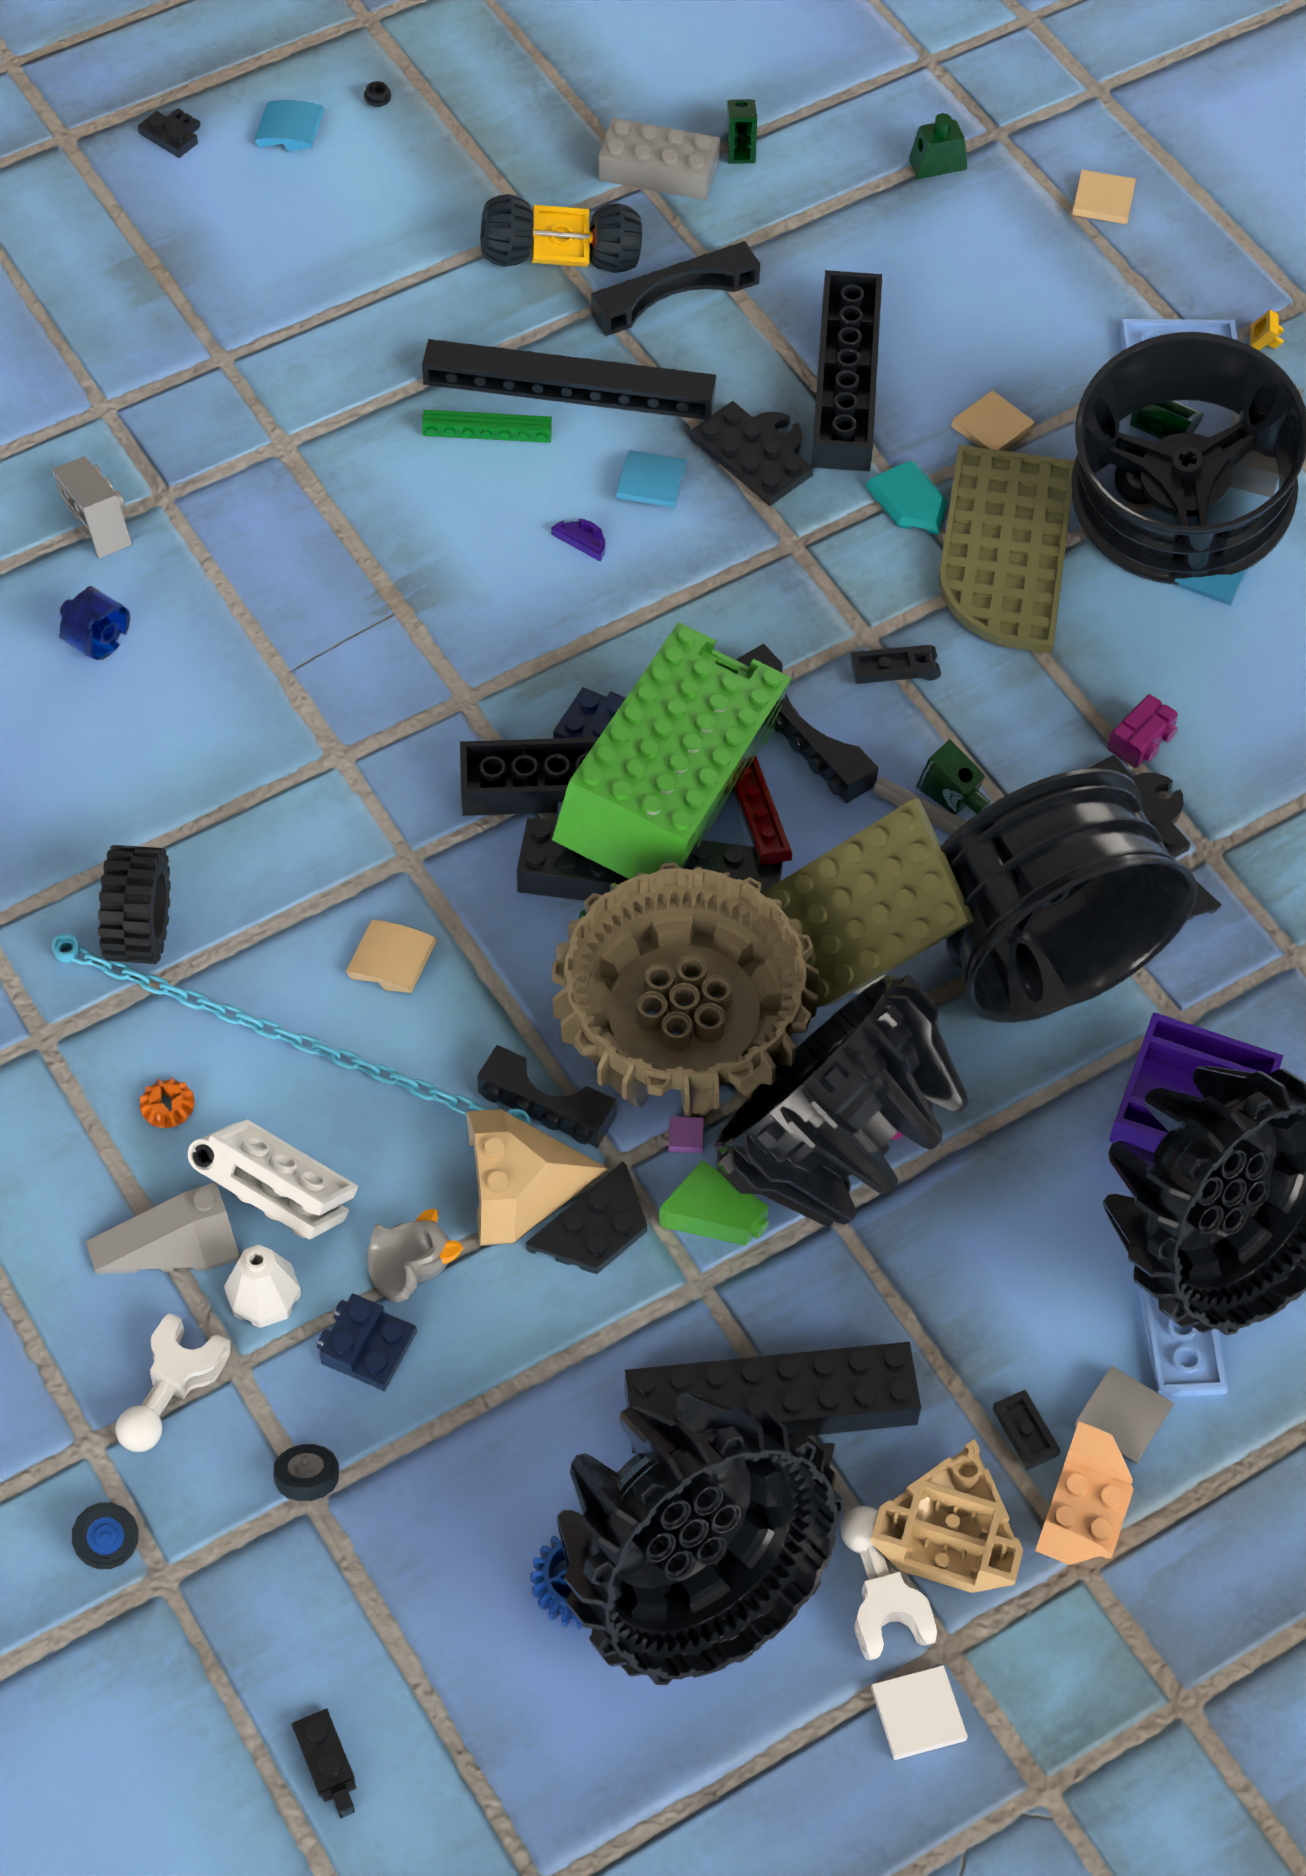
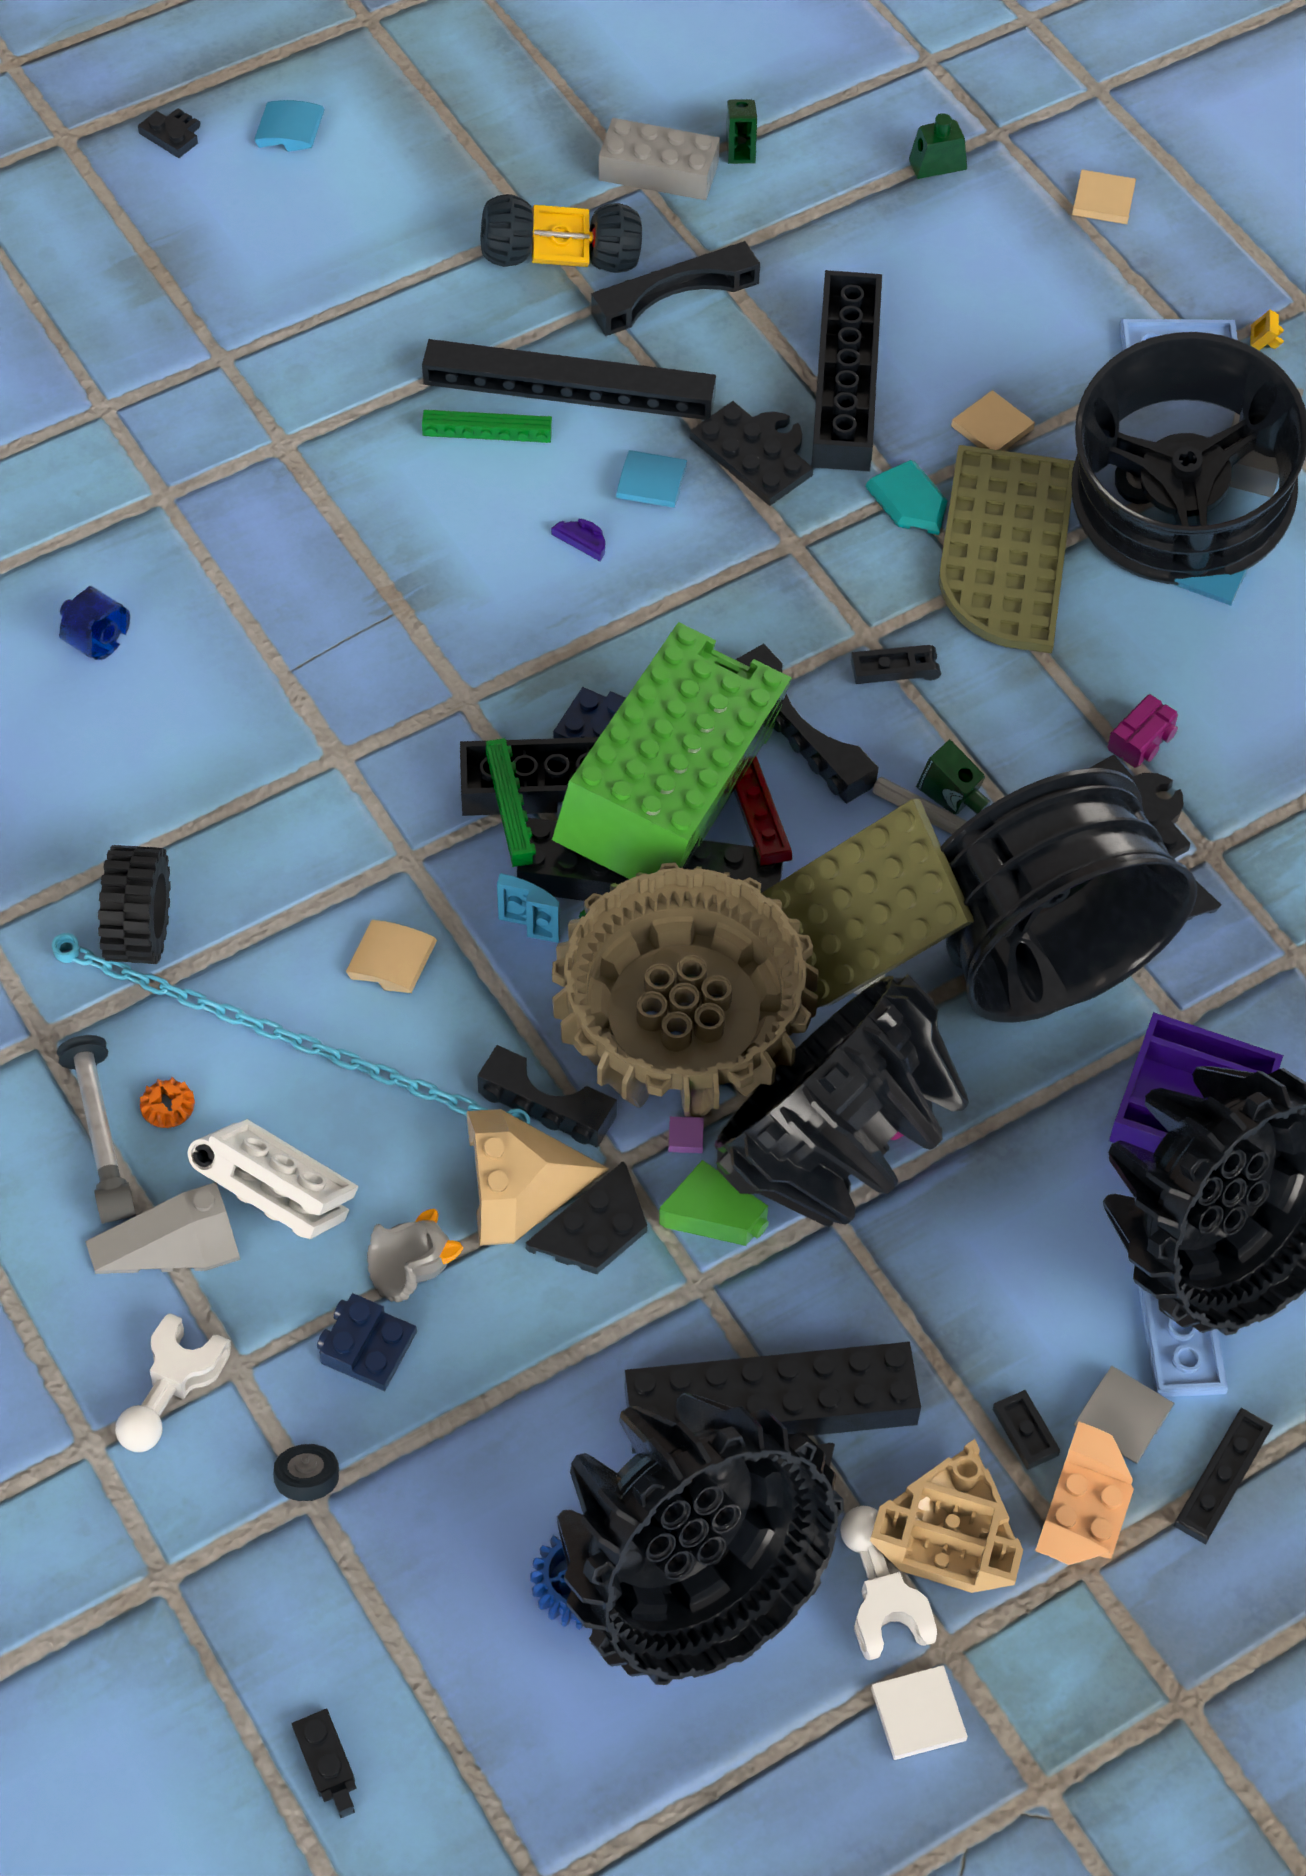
(95, 503): light grey wedge -> none
(105, 1535): black wheel -> none
(112, 1192): none -> piece
(262, 1287): white cone -> none
(377, 94): black plate -> none
(510, 802): none -> green piece
(528, 905): none -> dark azure slope
(1163, 423): dark green tile -> none
(1223, 1476): none -> black tile

